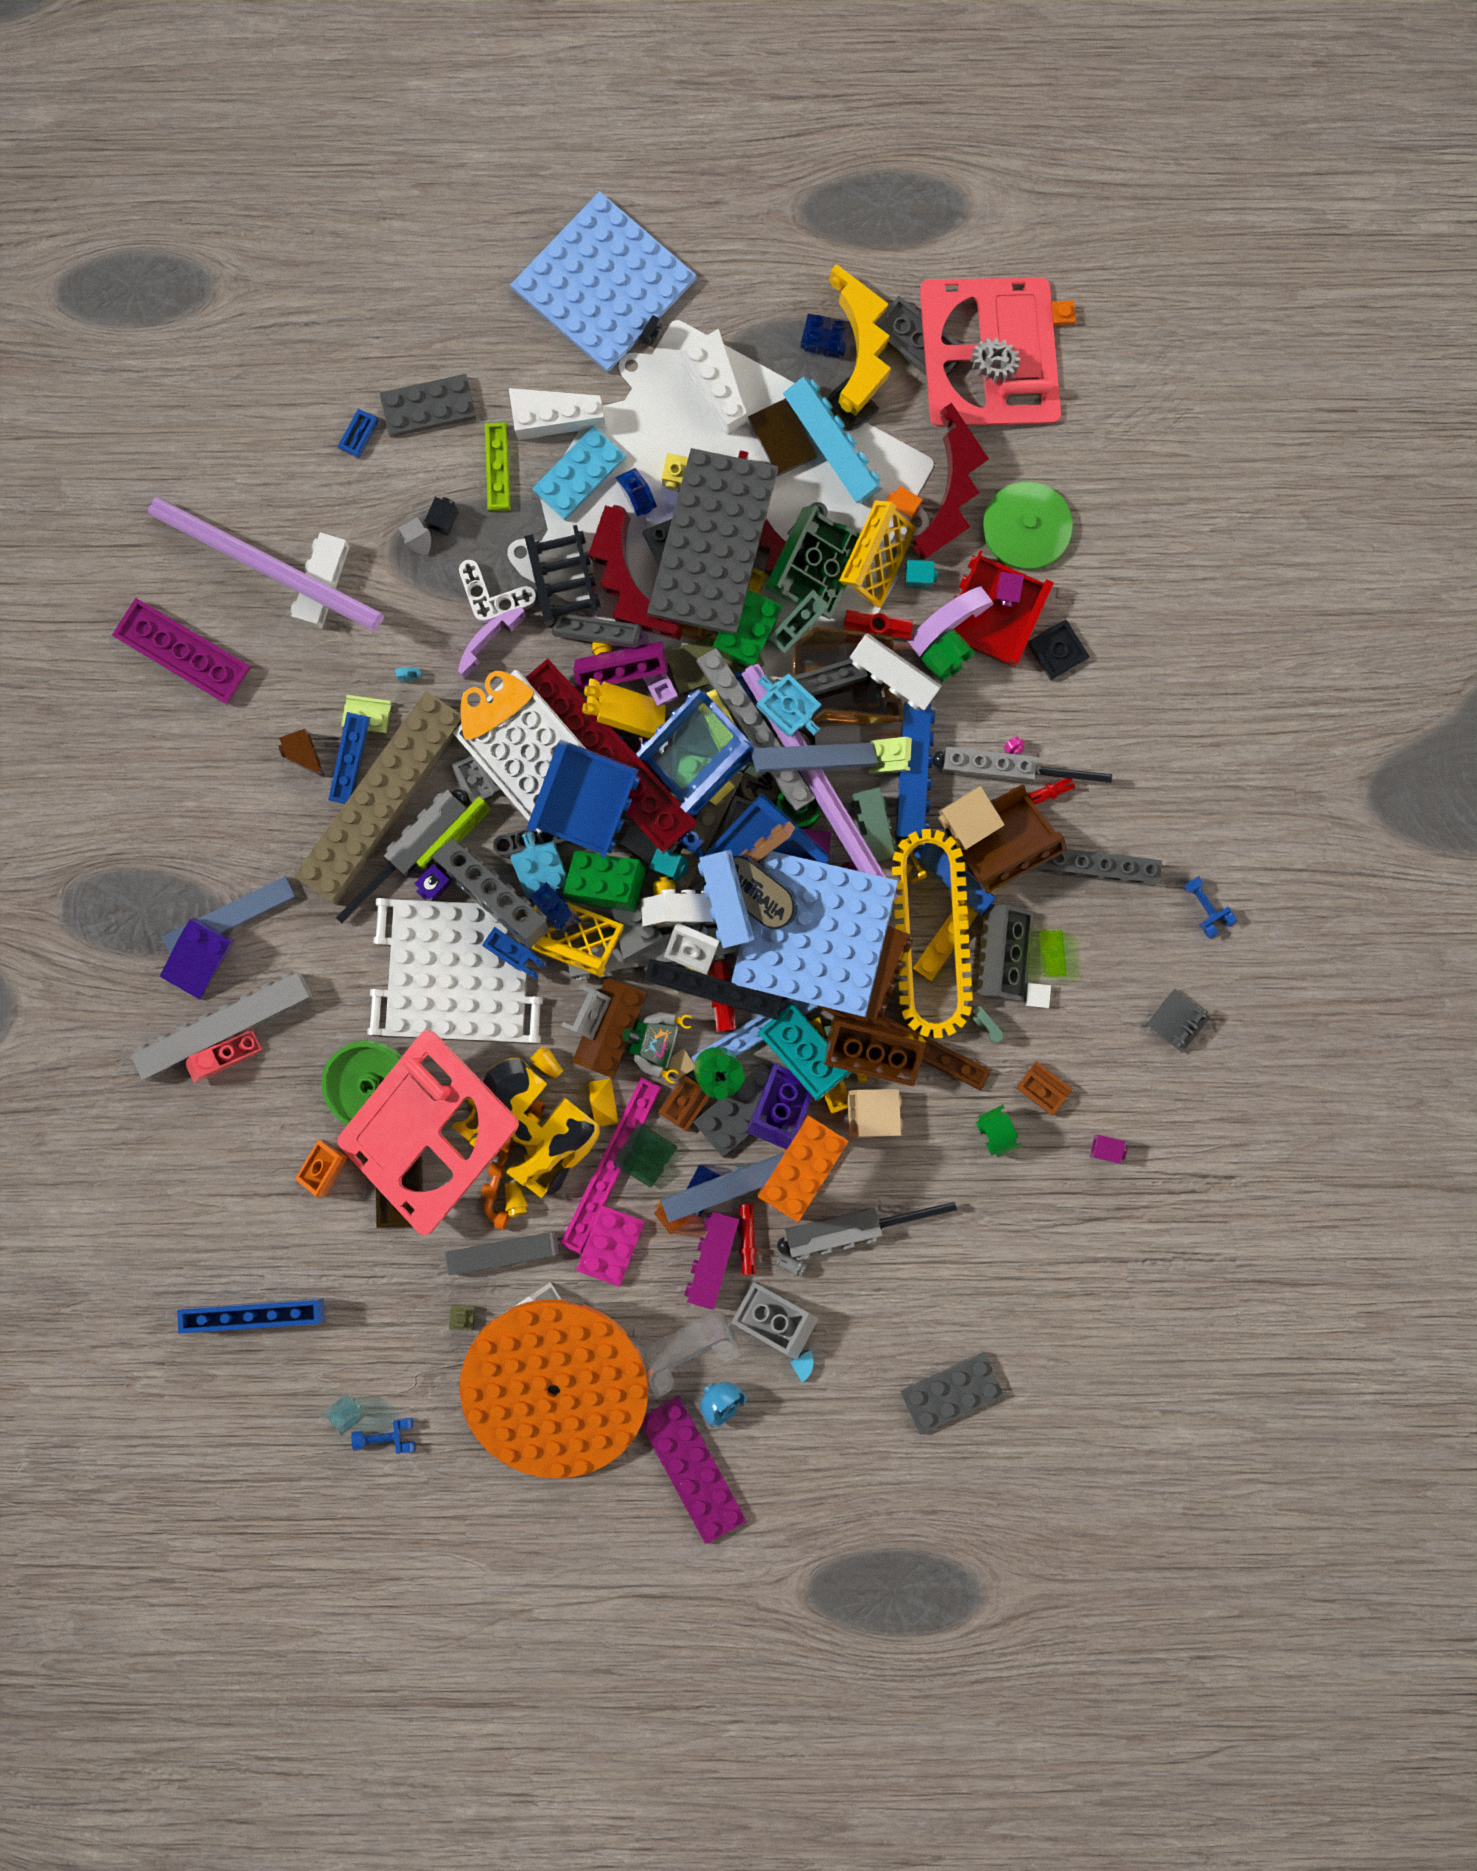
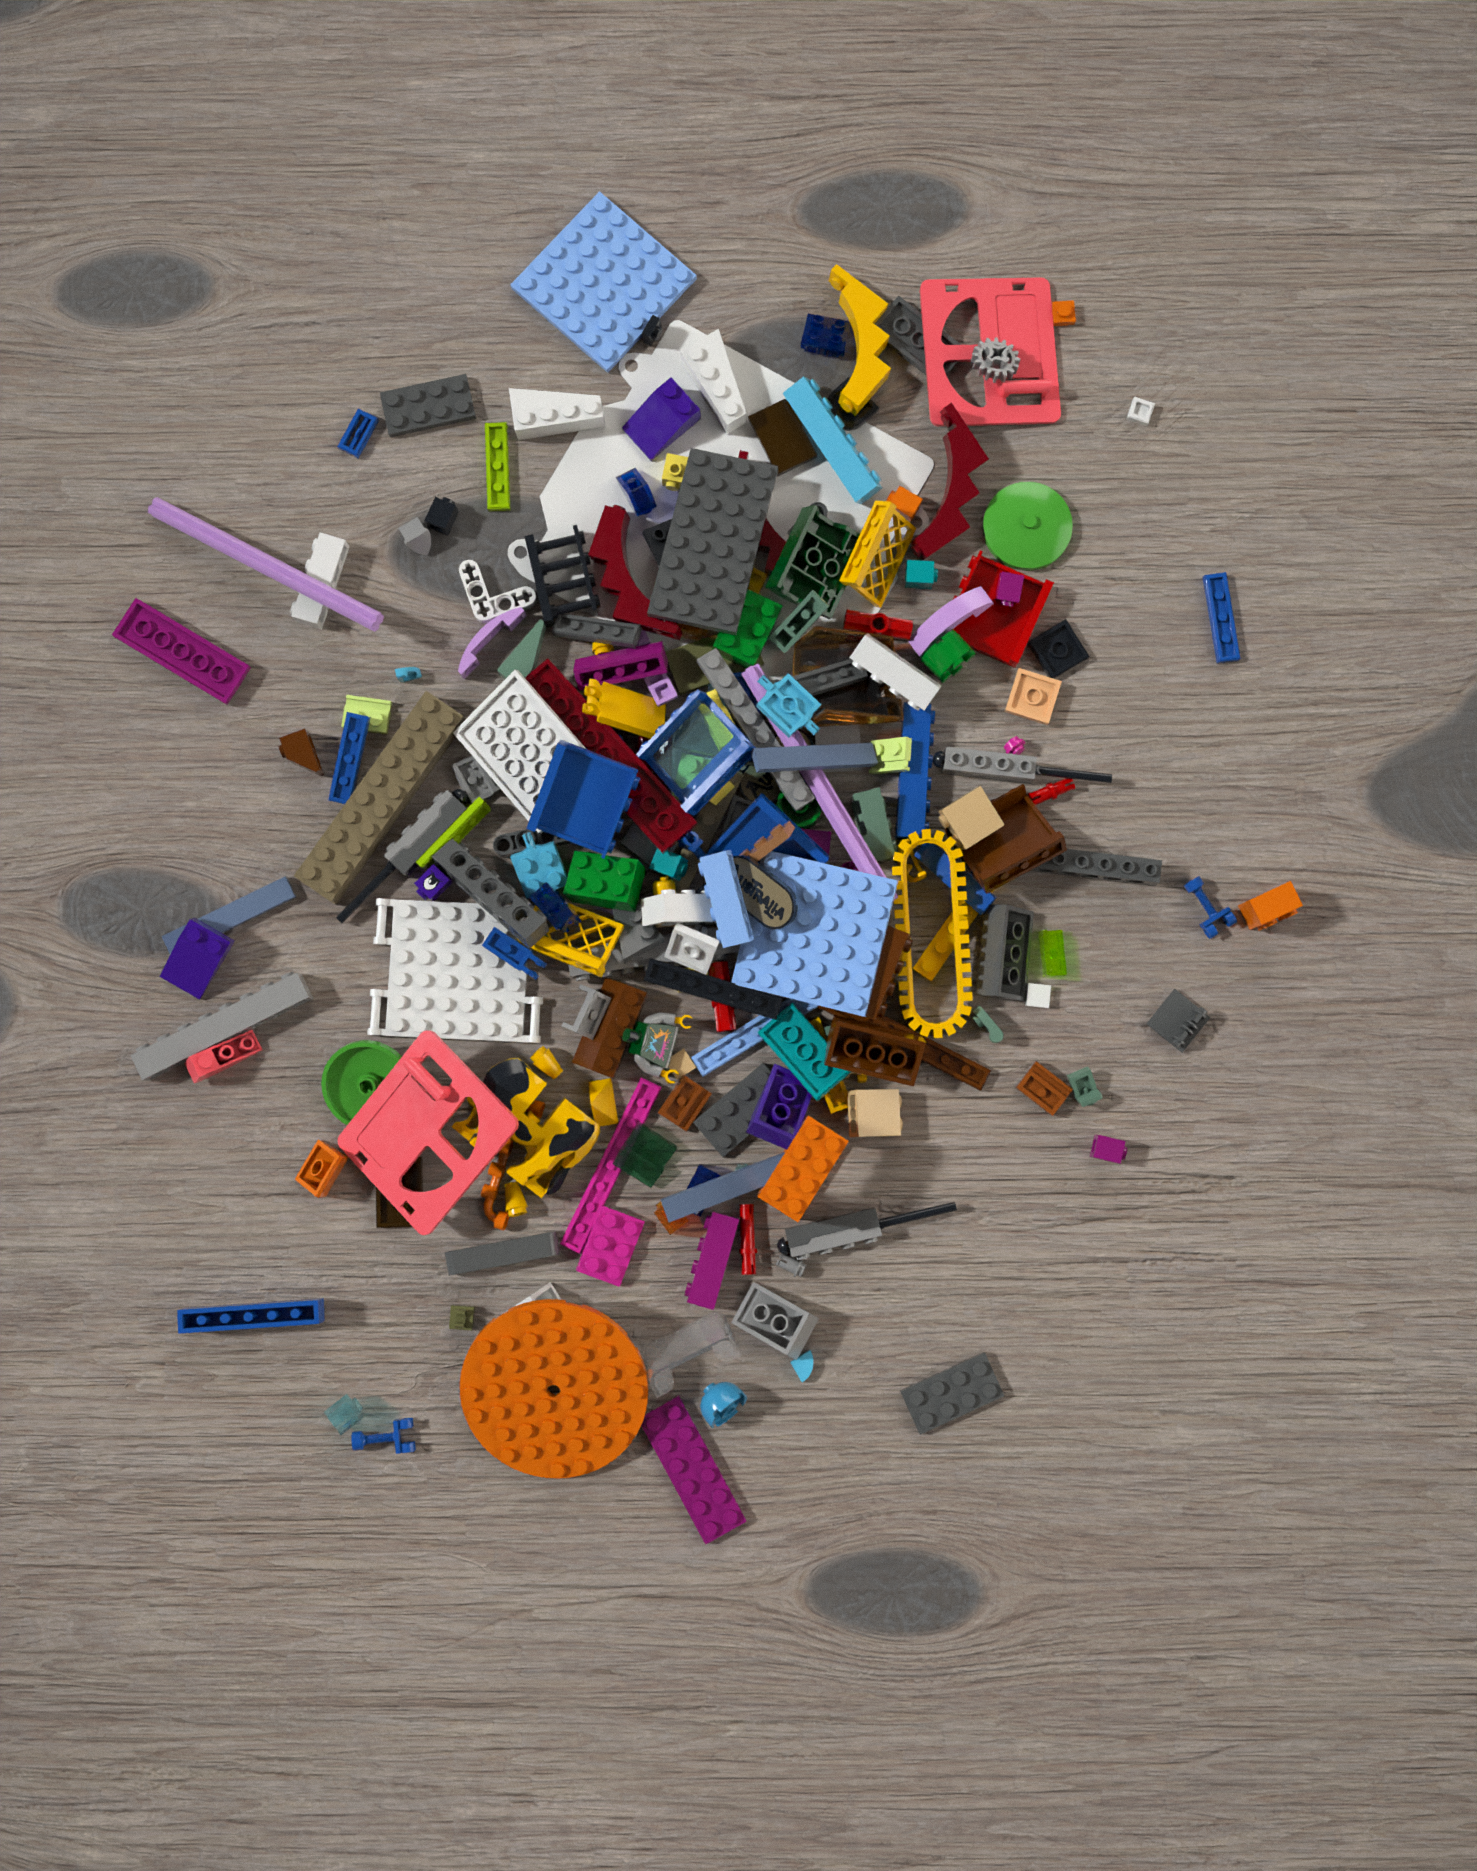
(487, 715): light orange piece -> none
(526, 654): none -> sand green slope
(579, 473): medium azure plate -> none
(662, 419): none -> dark purple slope
(730, 1076): green brick -> none
(999, 1131): green brick -> none
(1033, 696): none -> light nougat plate
(1084, 1087): none -> sand green bracket
(1140, 411): none -> white tile
(1221, 617): none -> blue tile
(1273, 904): none -> orange brick

